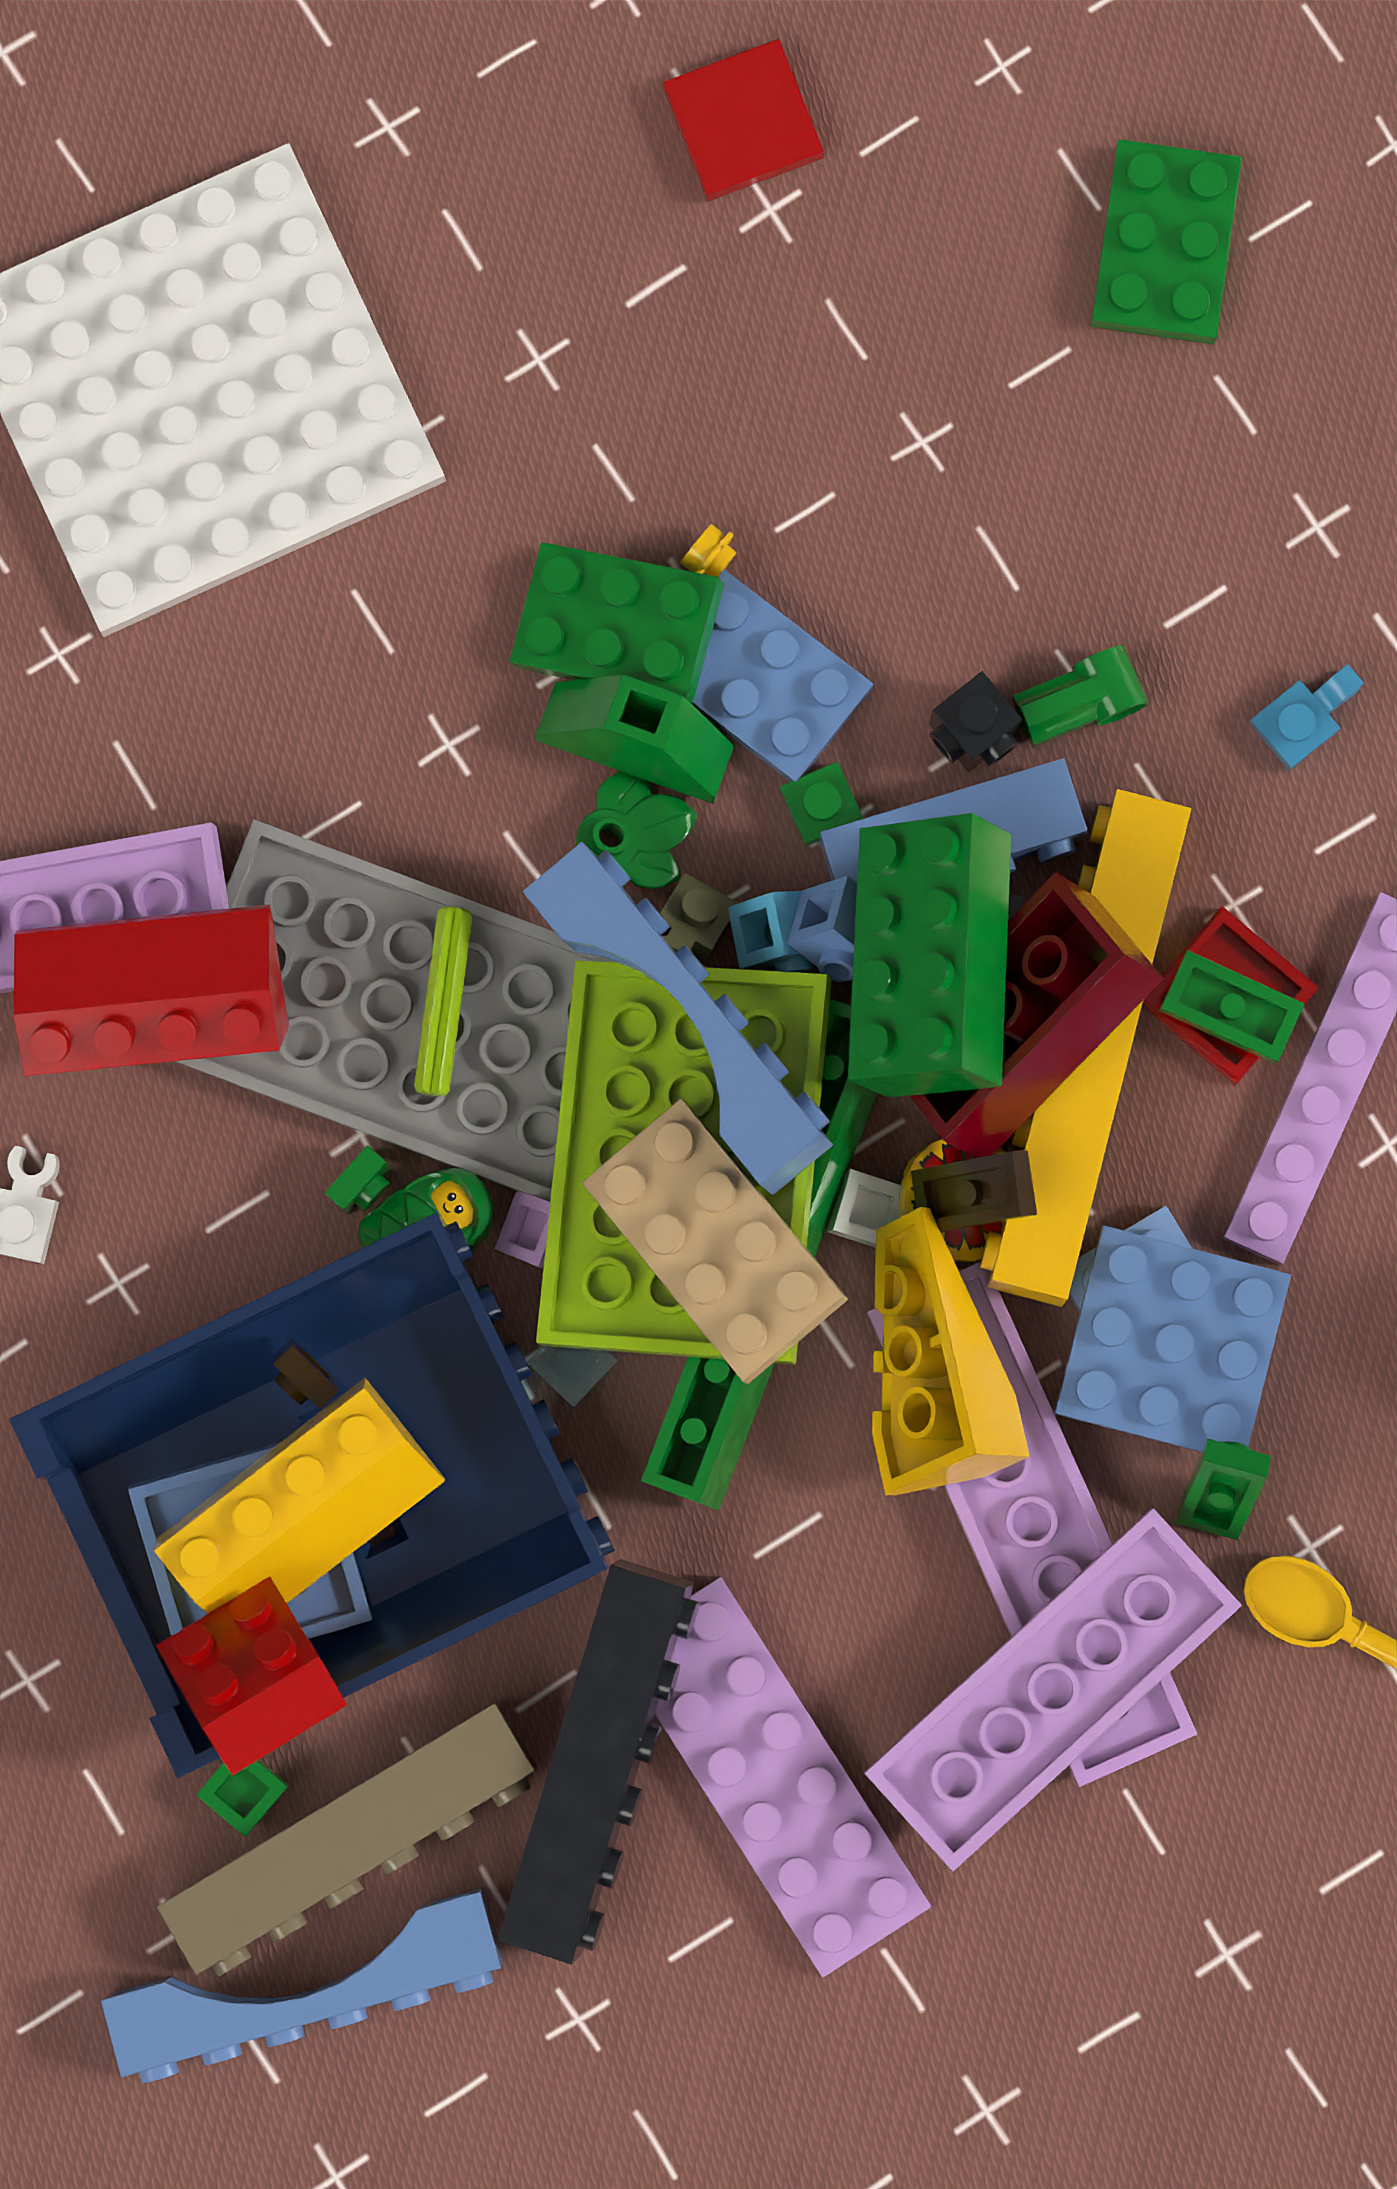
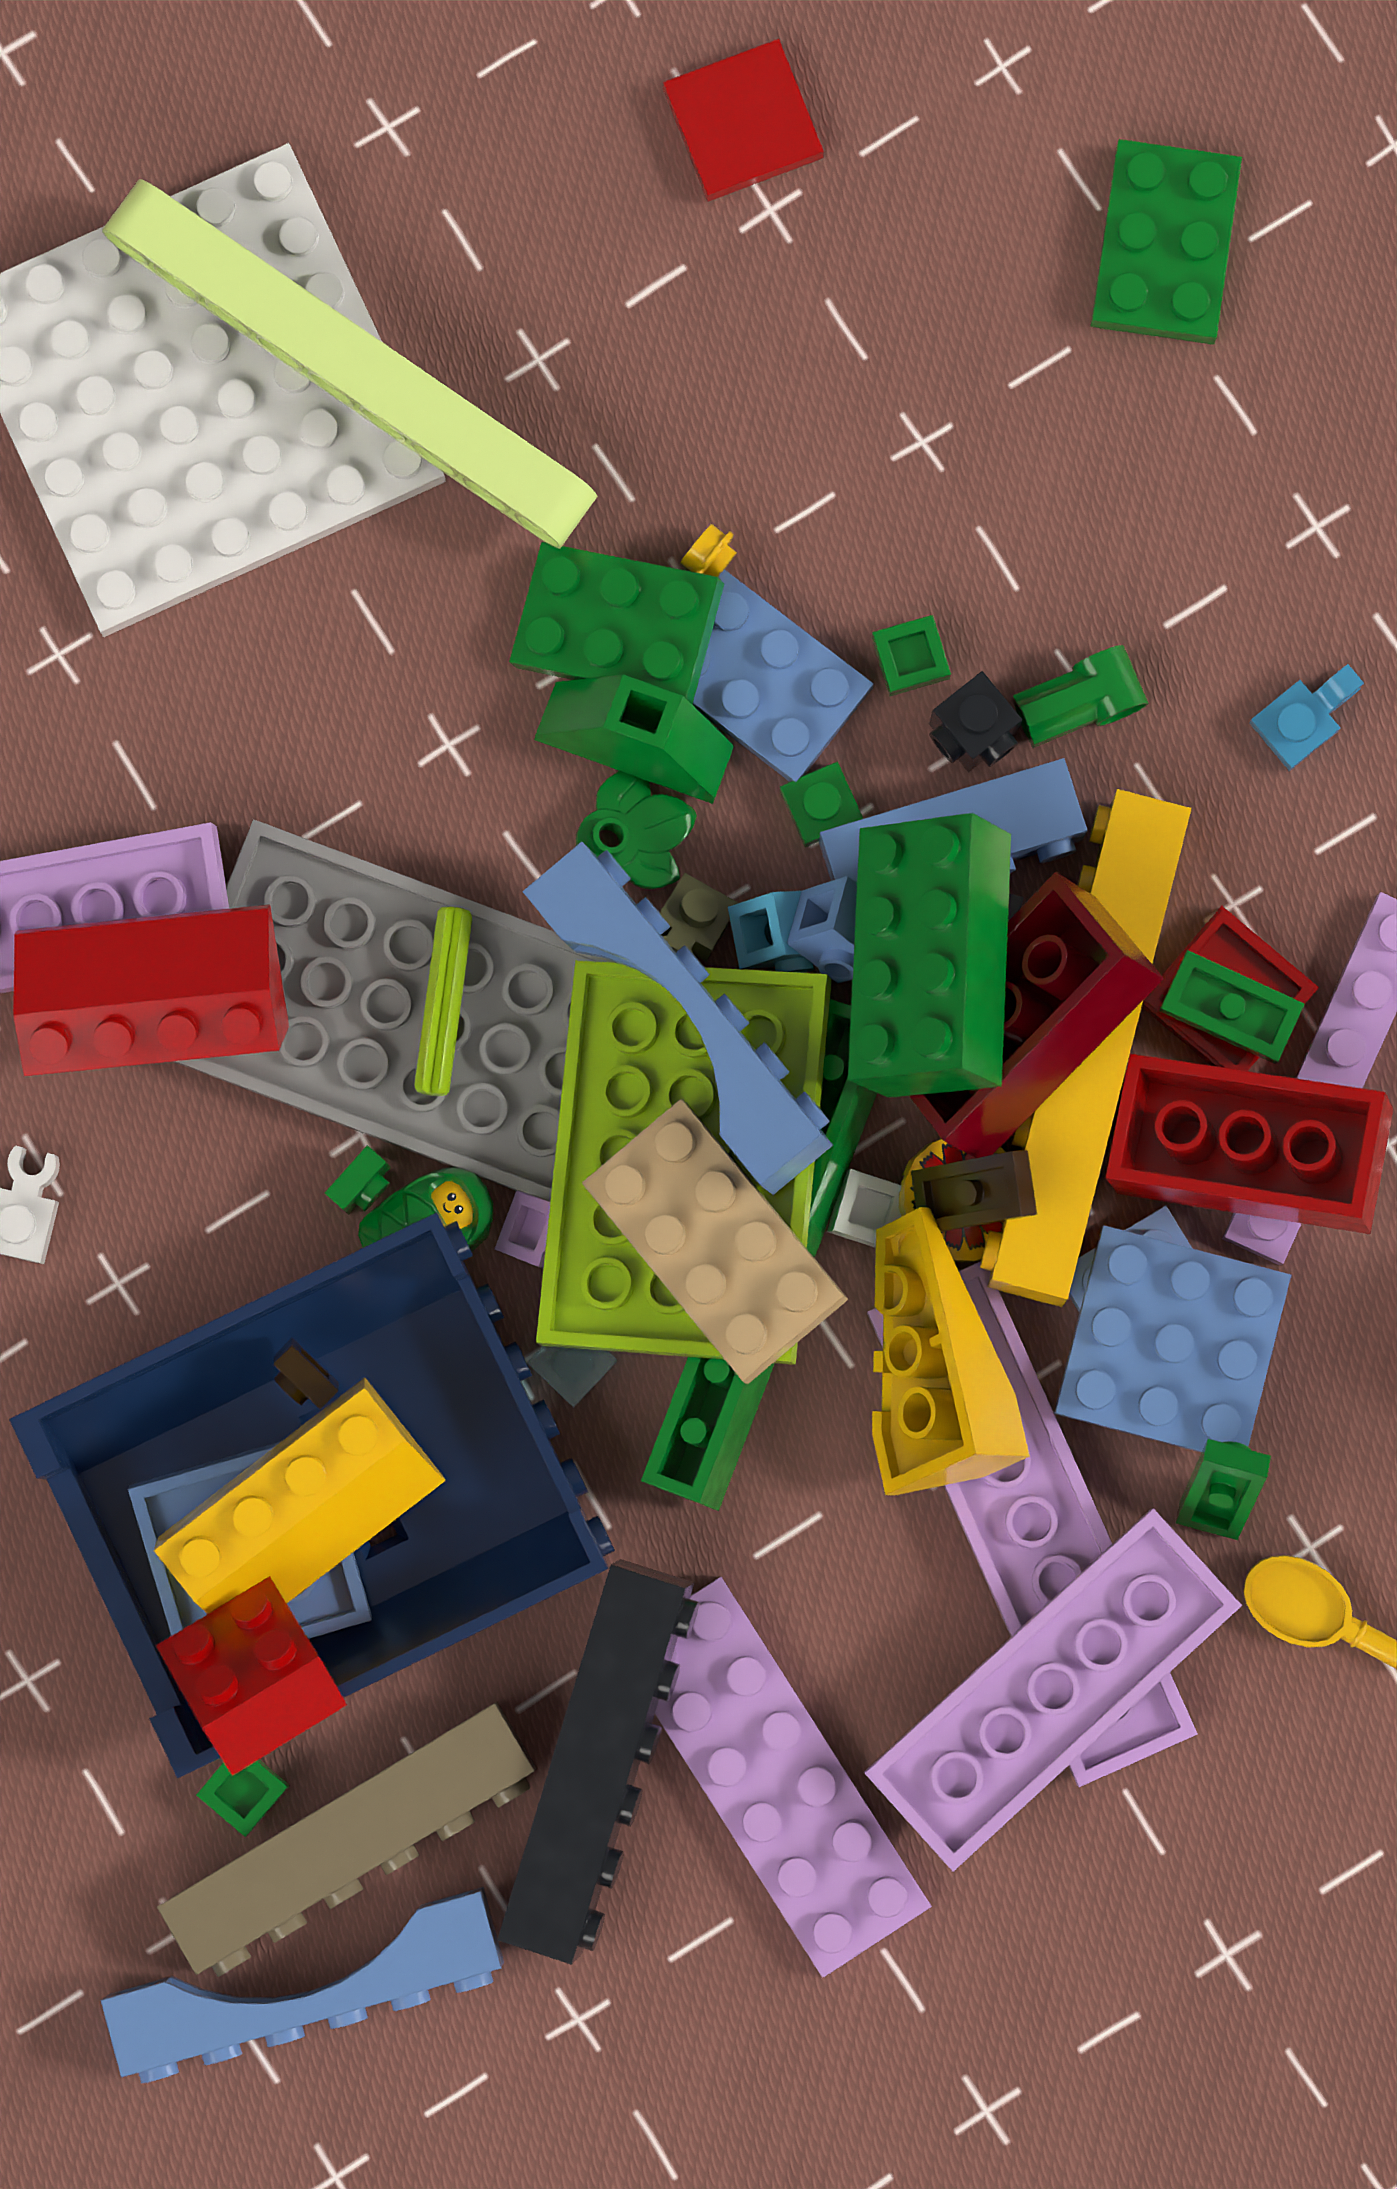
(349, 363): none -> yellowish green beam
(911, 655): none -> green plate
(1250, 1143): none -> red brick

